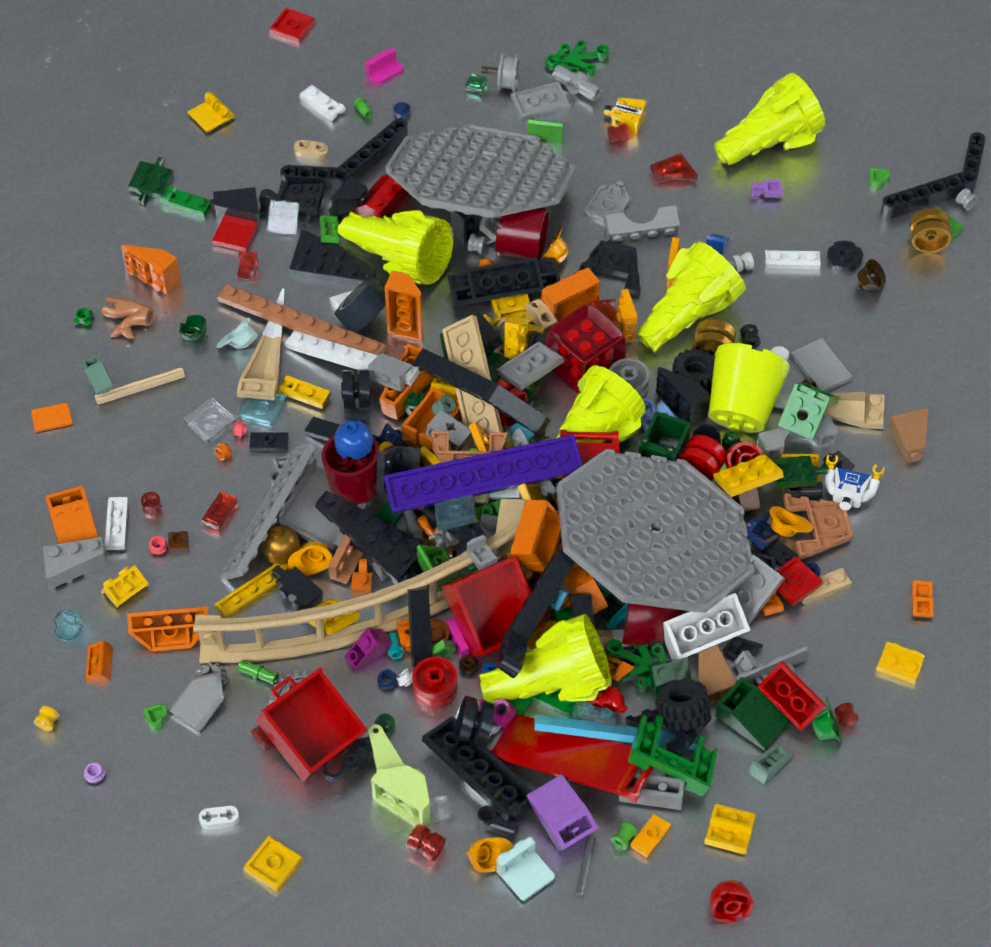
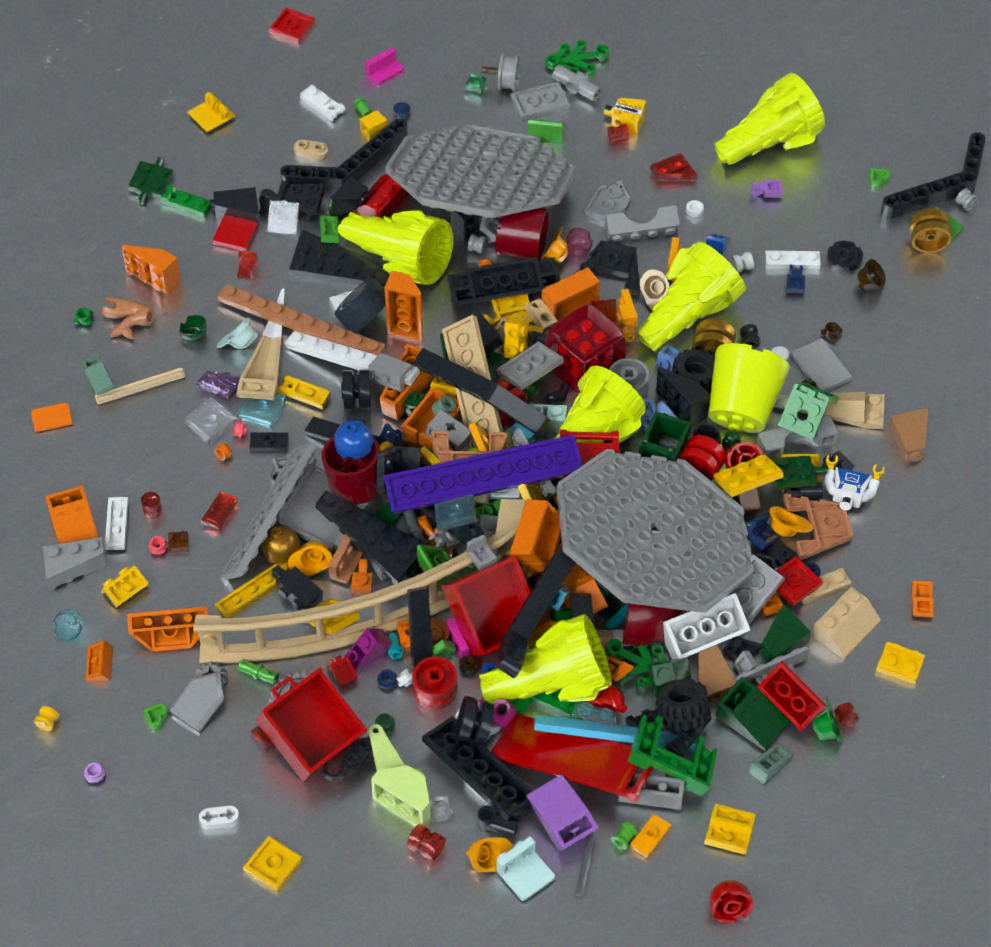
(219, 384): none -> clear purple wing
(342, 670): none -> red bracket
(373, 124): none -> yellow brick
(555, 413): none -> light aqua slope
(559, 395): none -> black arm
(579, 241): none -> clear pink hair
(653, 286): none -> tan piece
(666, 357): none -> medium blue bracket
(694, 208): none -> white tile
(784, 636): none -> dark green slope
(795, 281): none -> dark blue plate
(831, 331): none -> dark brown plate
(846, 623): none -> tan slope

